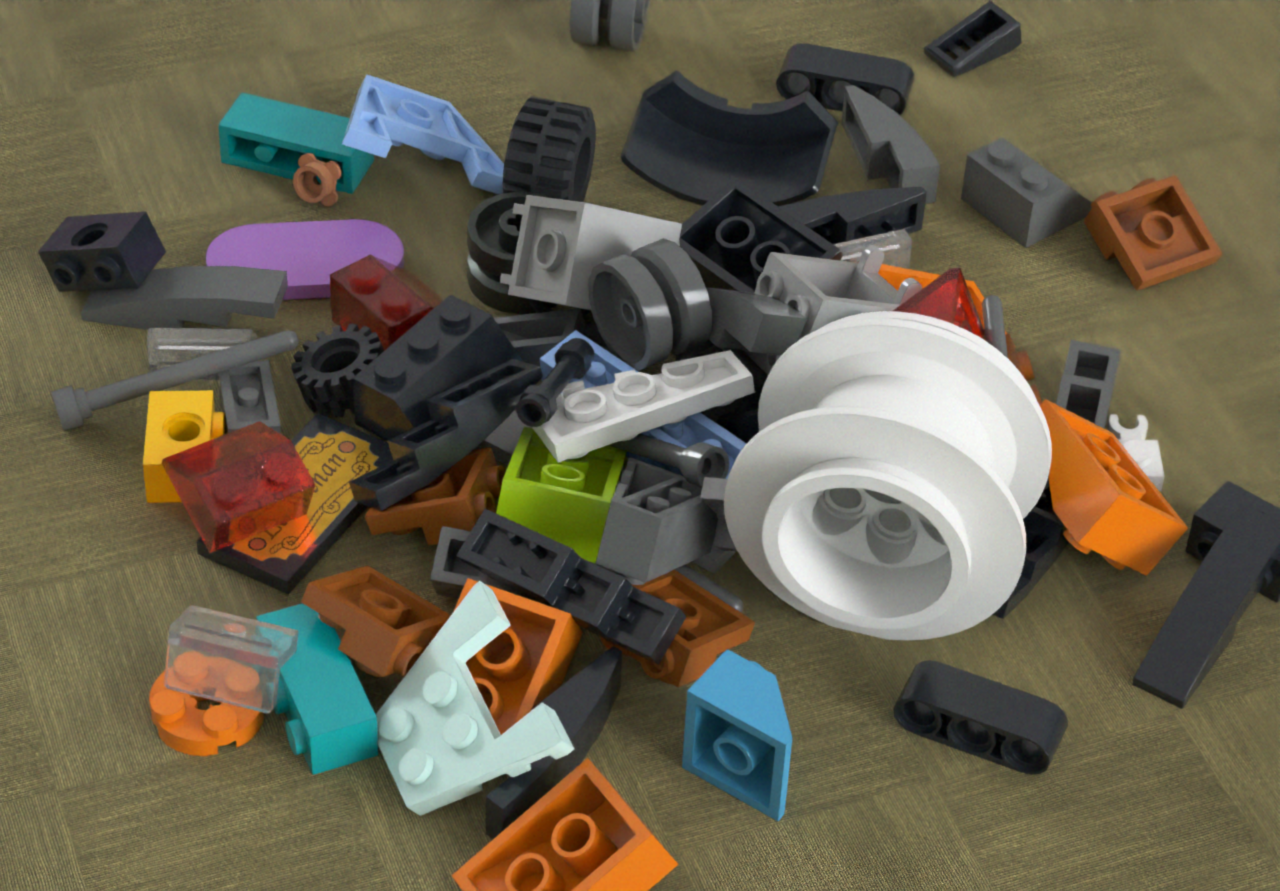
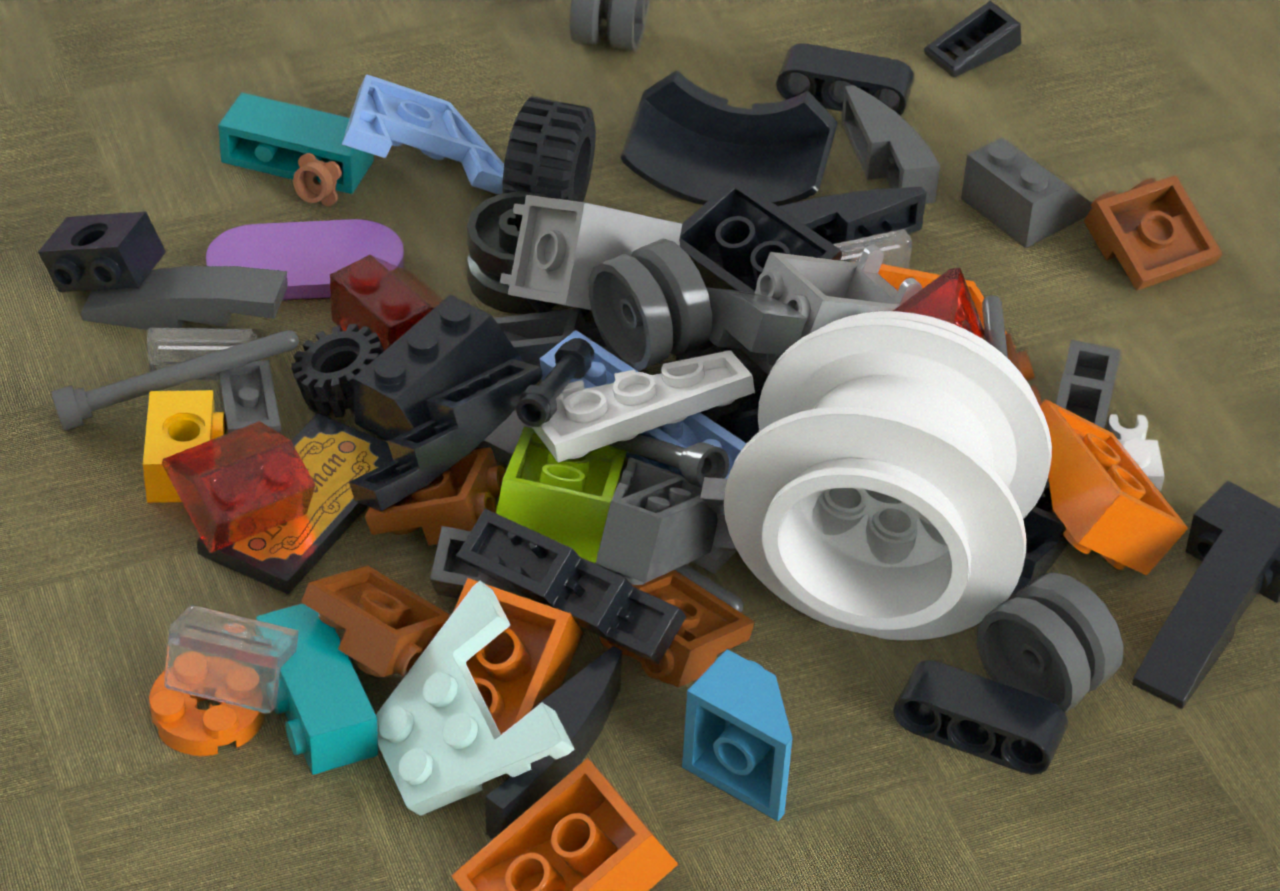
(1051, 641): none -> dark grey wheel

